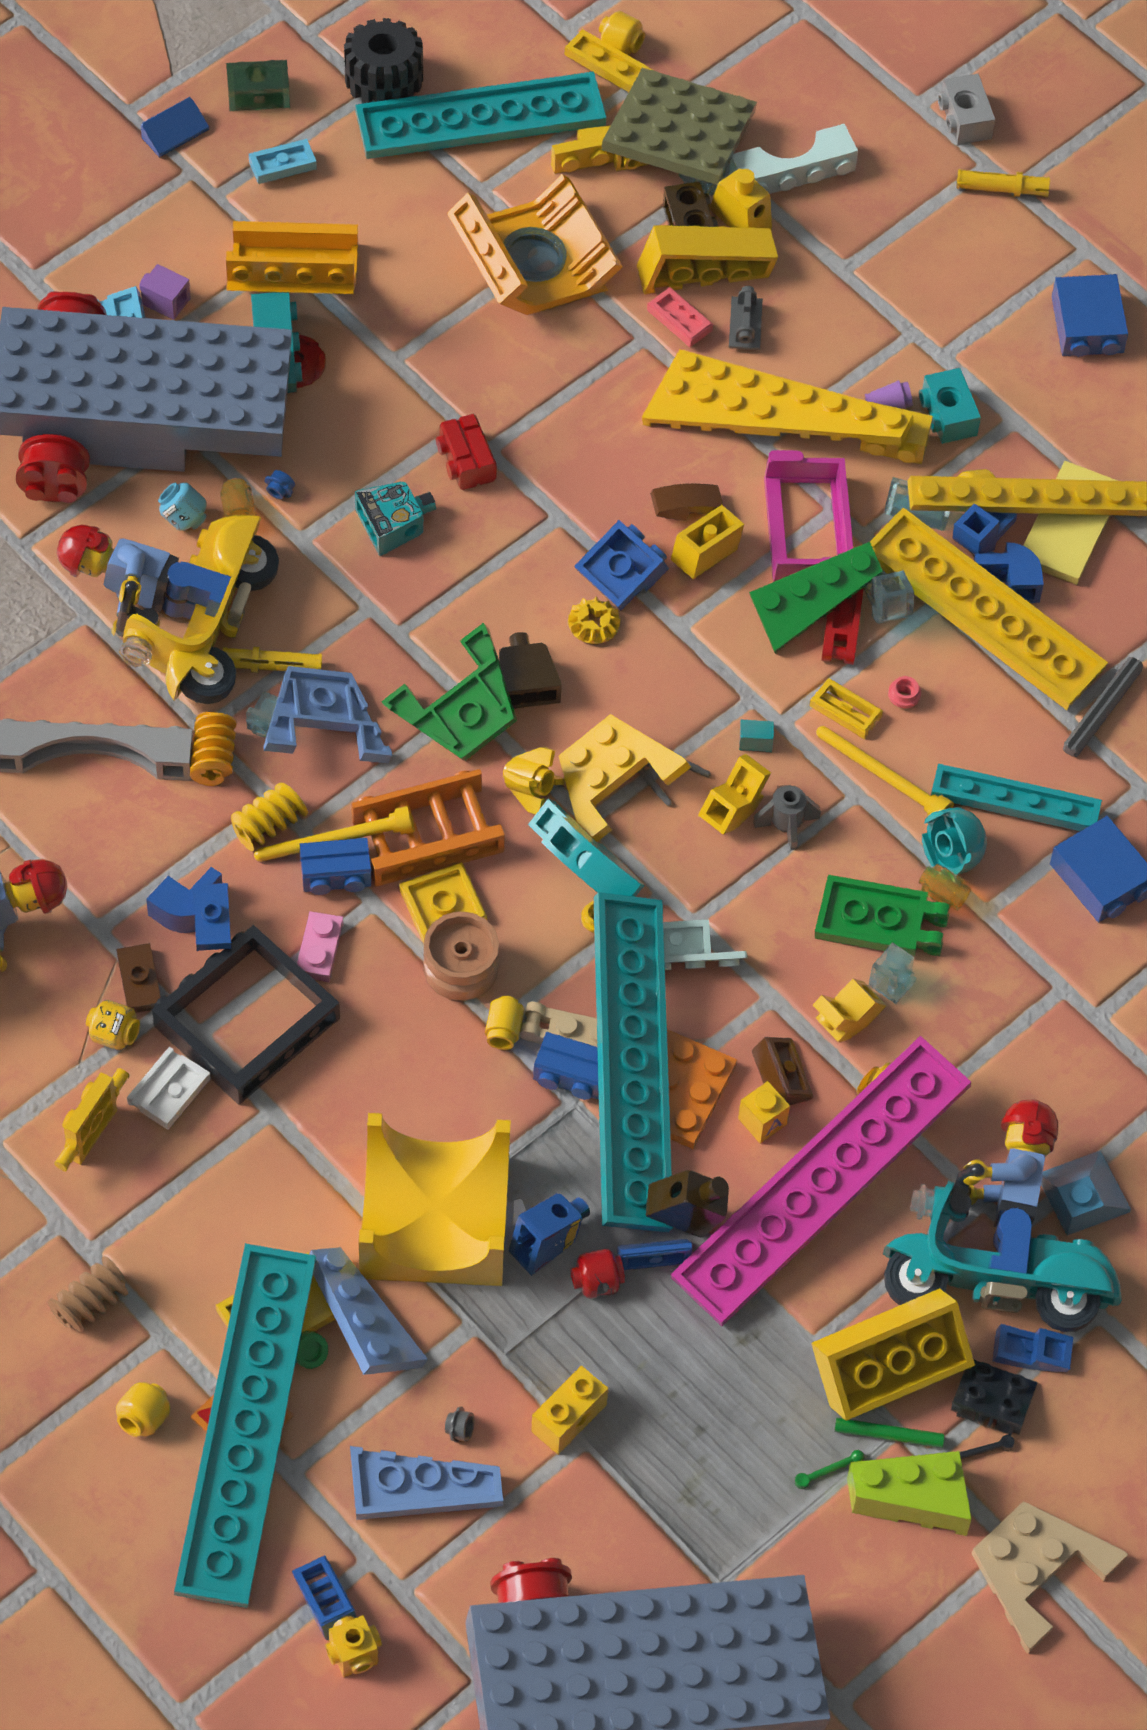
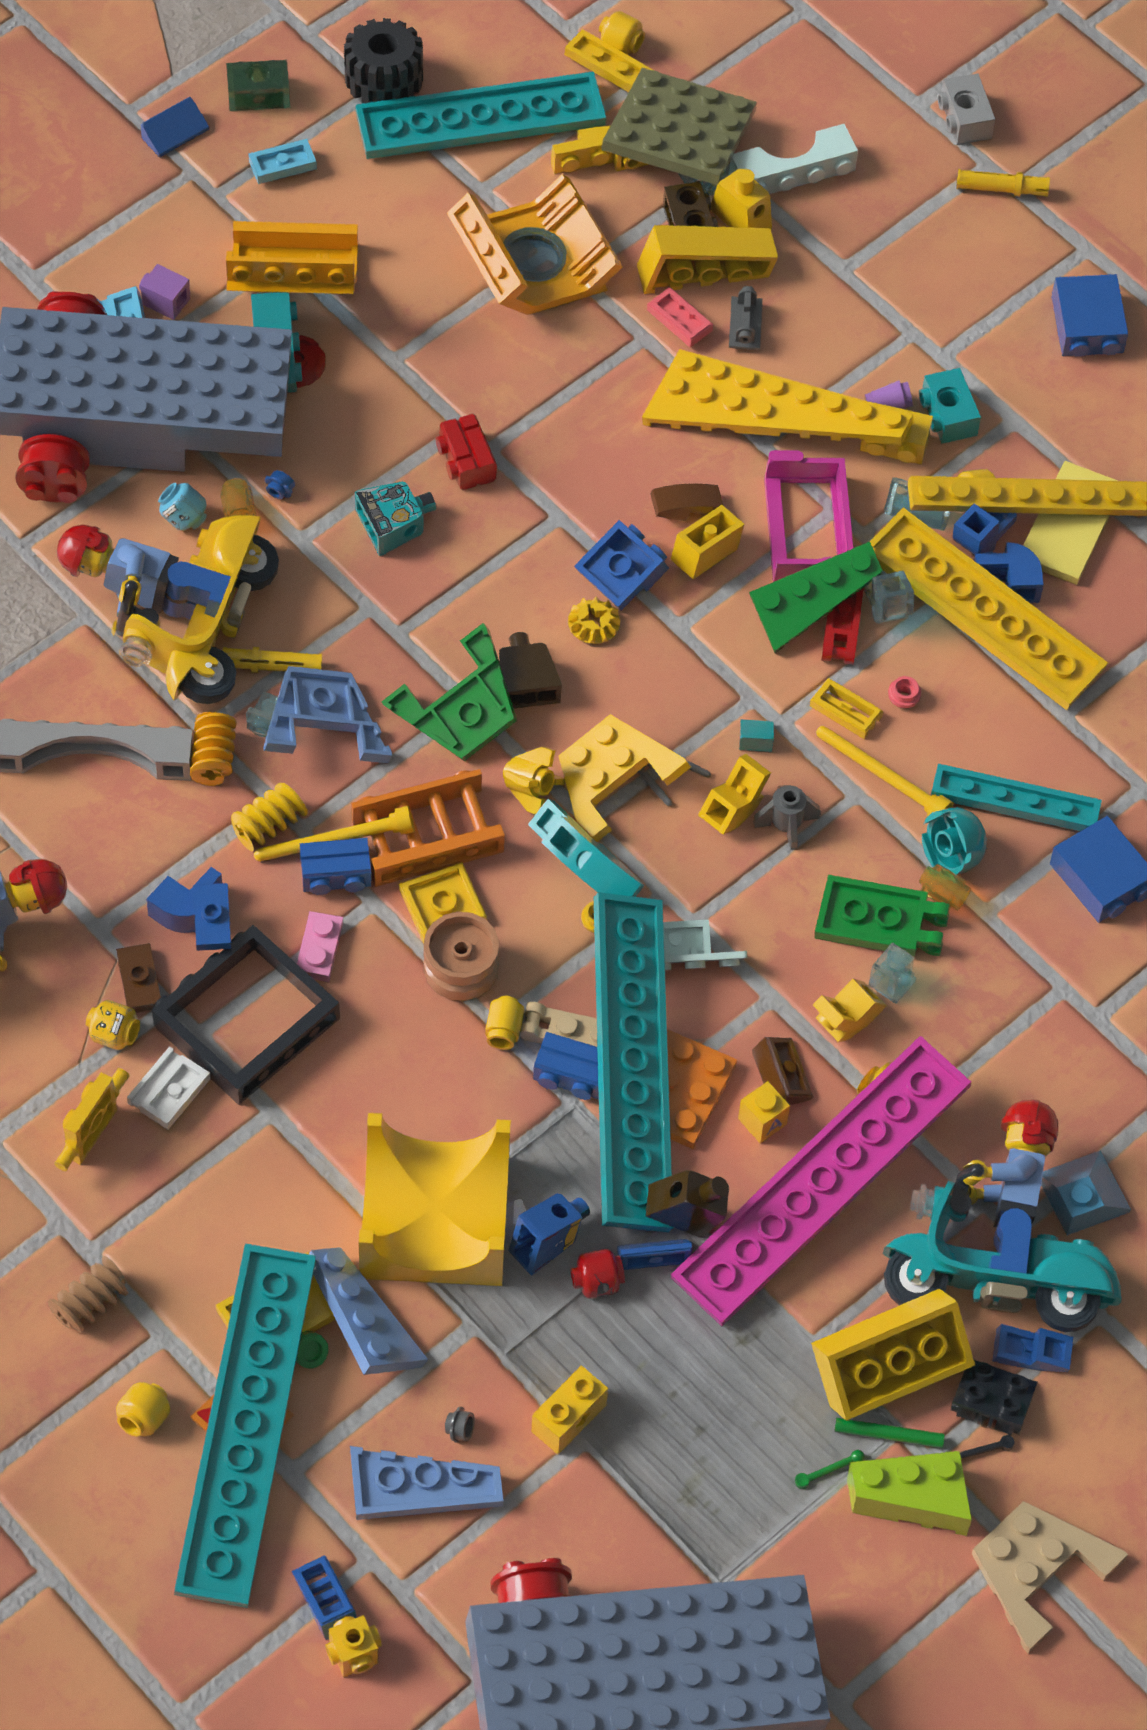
(1102, 707): dark grey axle -> none

